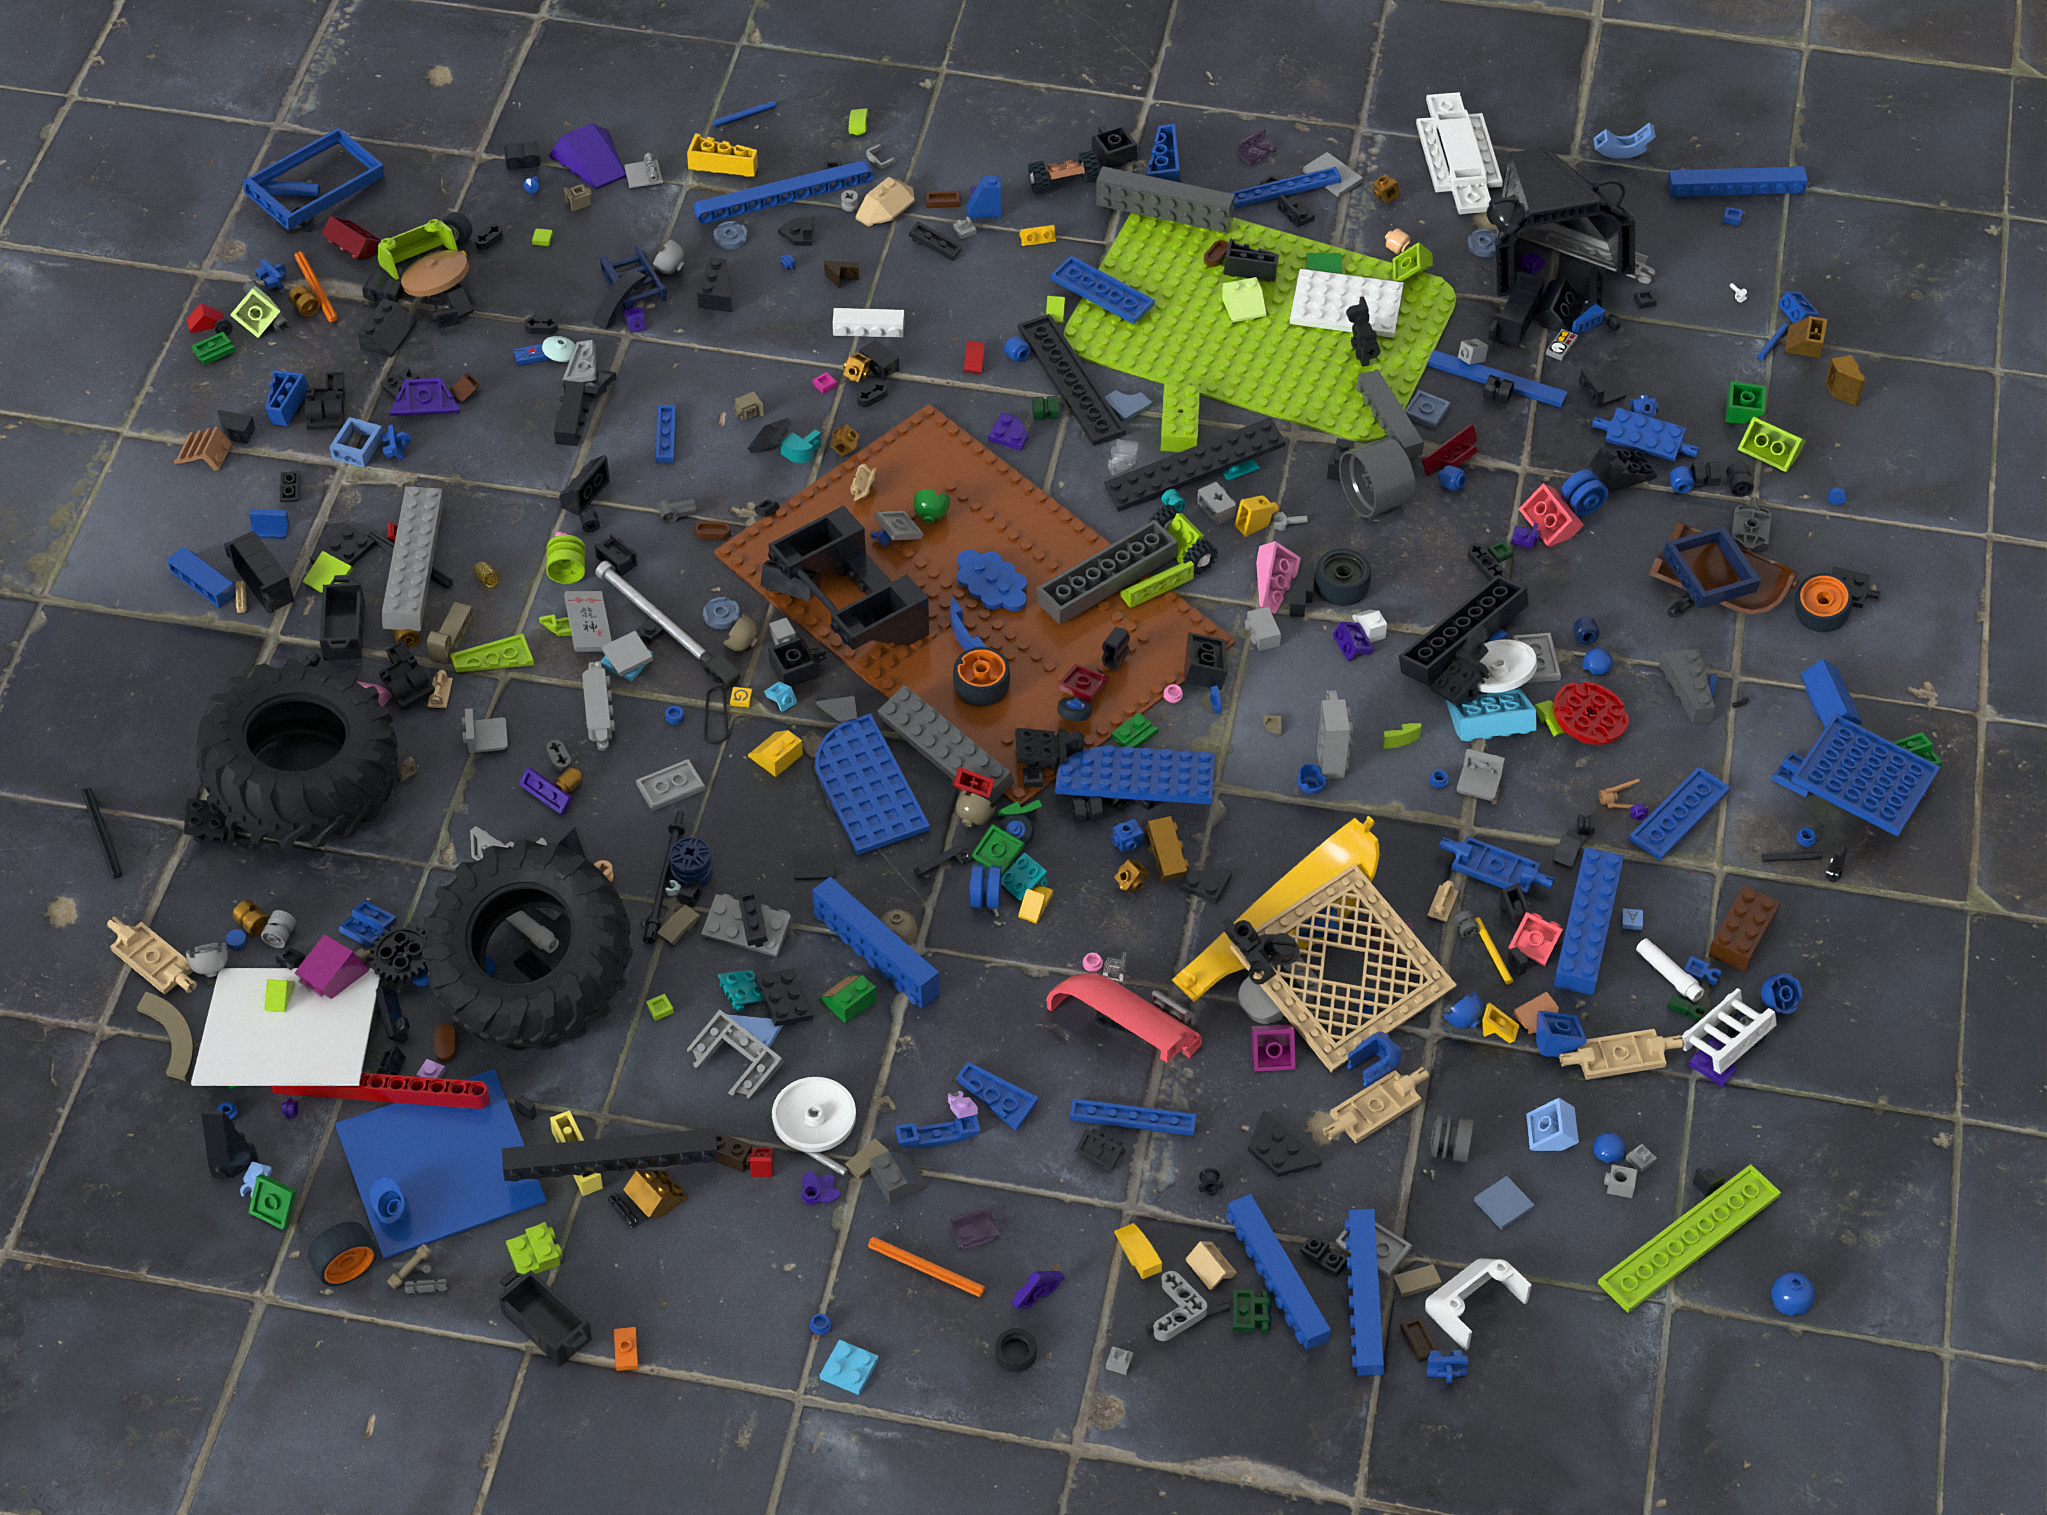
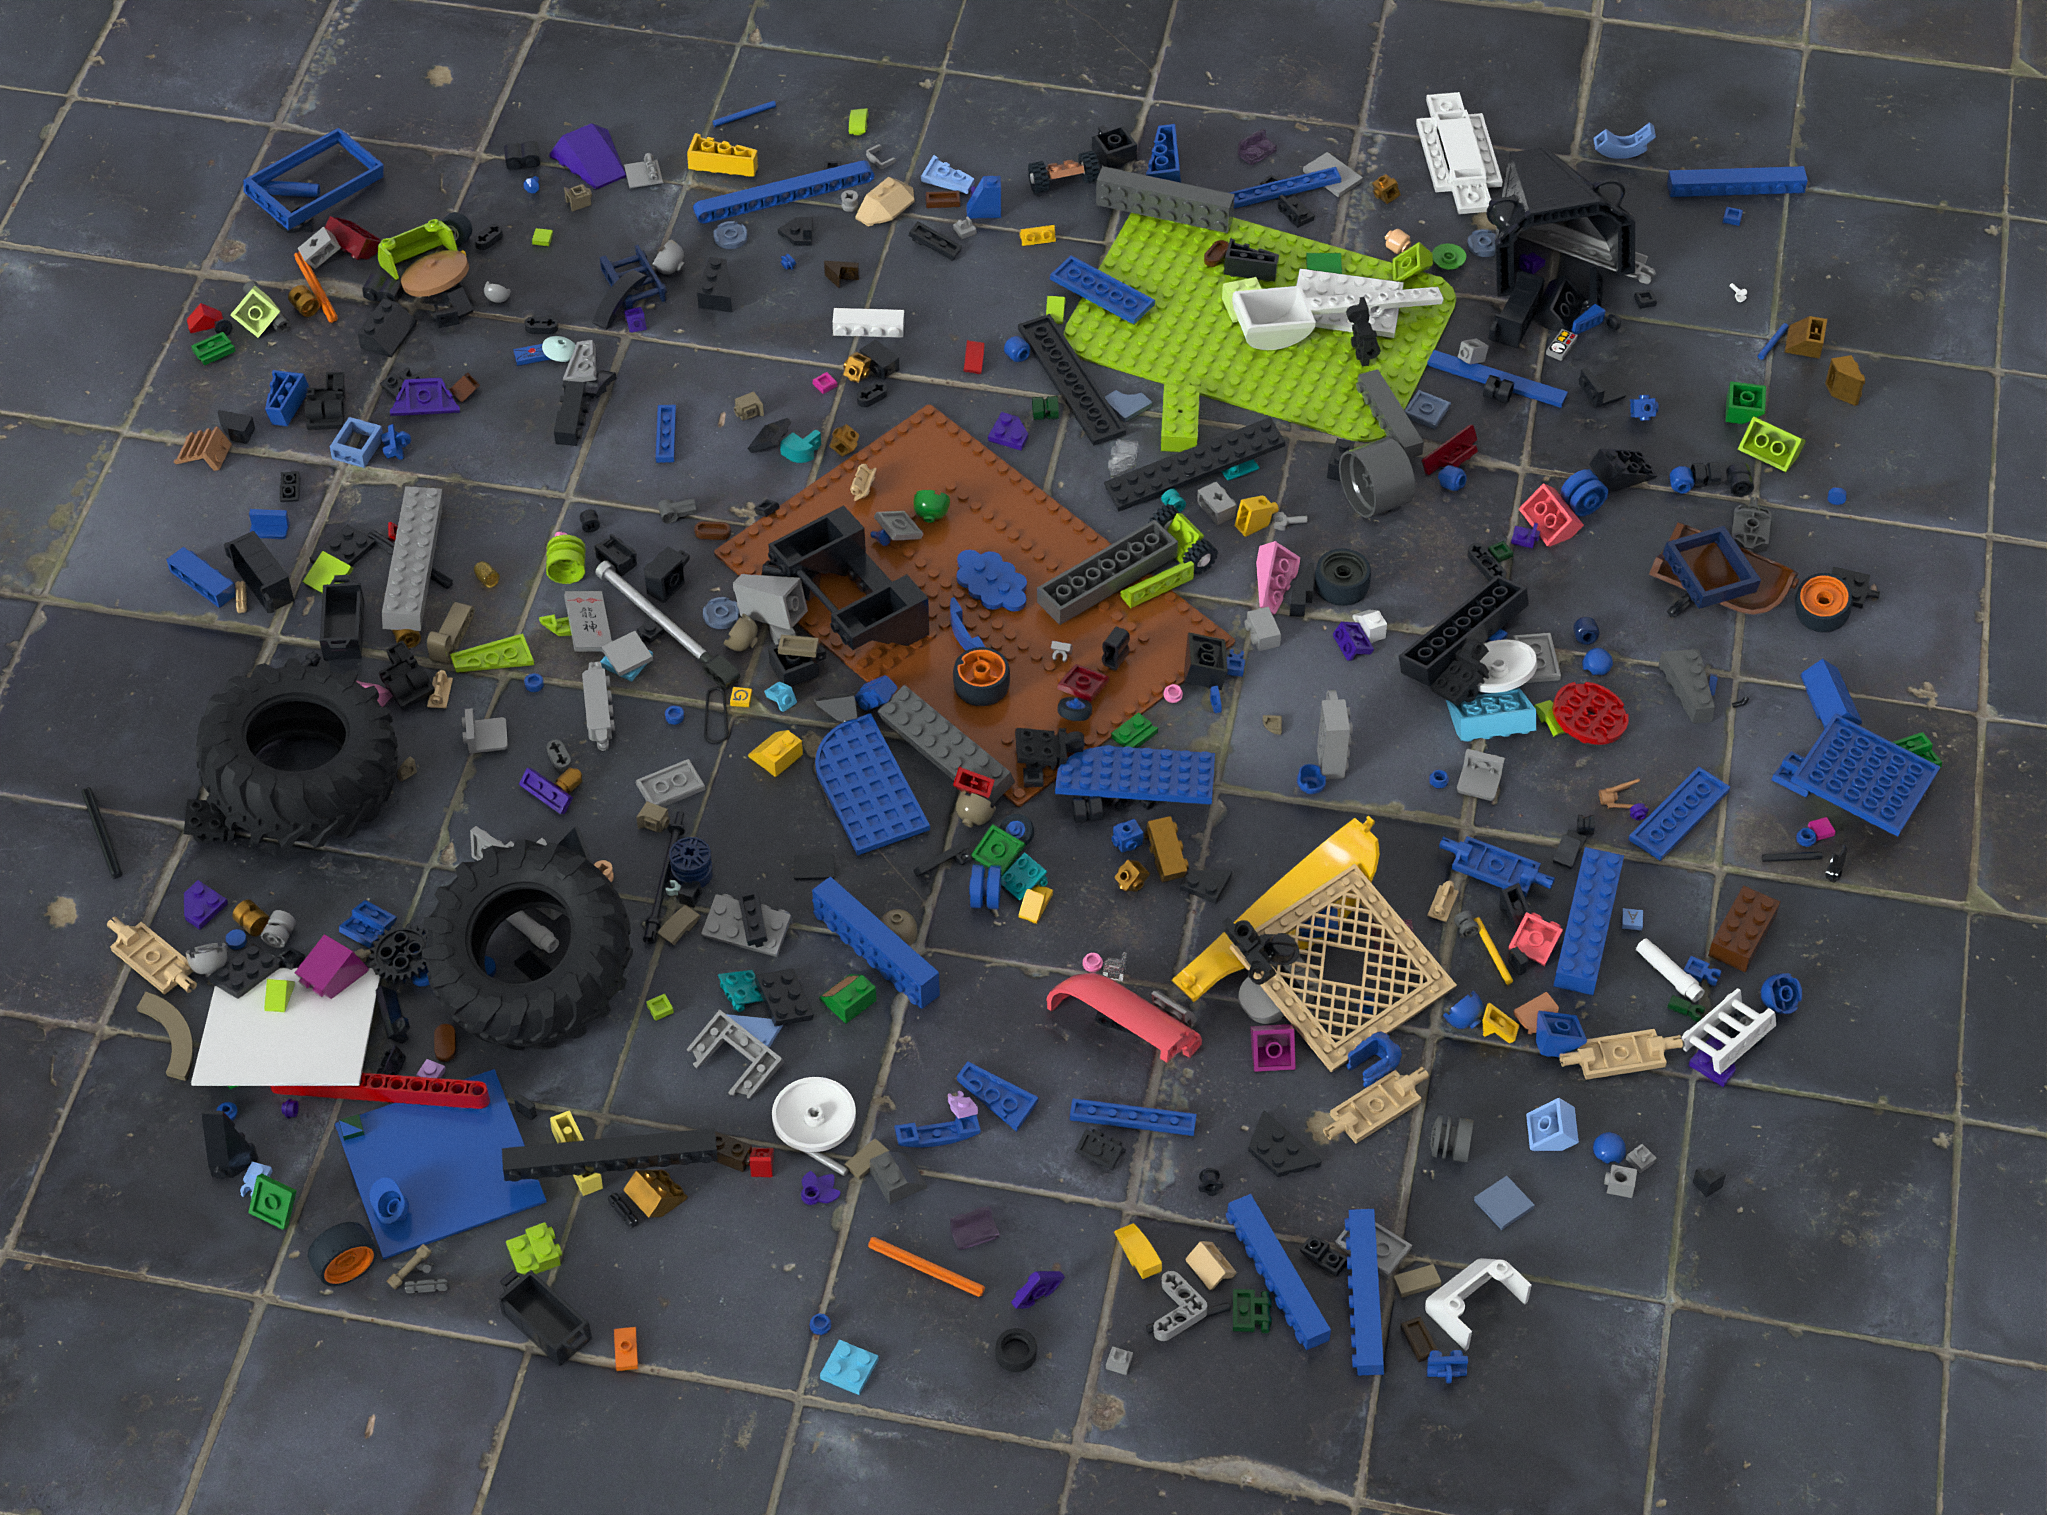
(202, 904): none -> dark purple plate
(245, 971): none -> black plate
(273, 273): blue hips -> none
(319, 247): none -> light grey brick
(351, 1127): none -> dark green tile
(496, 292): none -> light grey hair
(533, 682): none -> blue tile
(585, 486): black slope -> none
(653, 817): none -> dark tan window
(665, 574): none -> black hinge
(771, 599): none -> light grey slope
(798, 646): none -> dark tan tile
(875, 693): none -> blue brick
(944, 176): none -> light blue wing
(1015, 808): green slope -> none
(1061, 648): none -> light grey tile
(1235, 664): none -> blue plate
(1284, 316): none -> white plate
(1396, 738): lime slope -> none
(1449, 256): none -> bright green dish
(1646, 434): blue plate -> none
(1689, 1238): lime plate -> none
(1793, 1293): blue cylinder -> none
(1797, 306): blue bracket -> none
(1822, 828): none -> dark pink tile

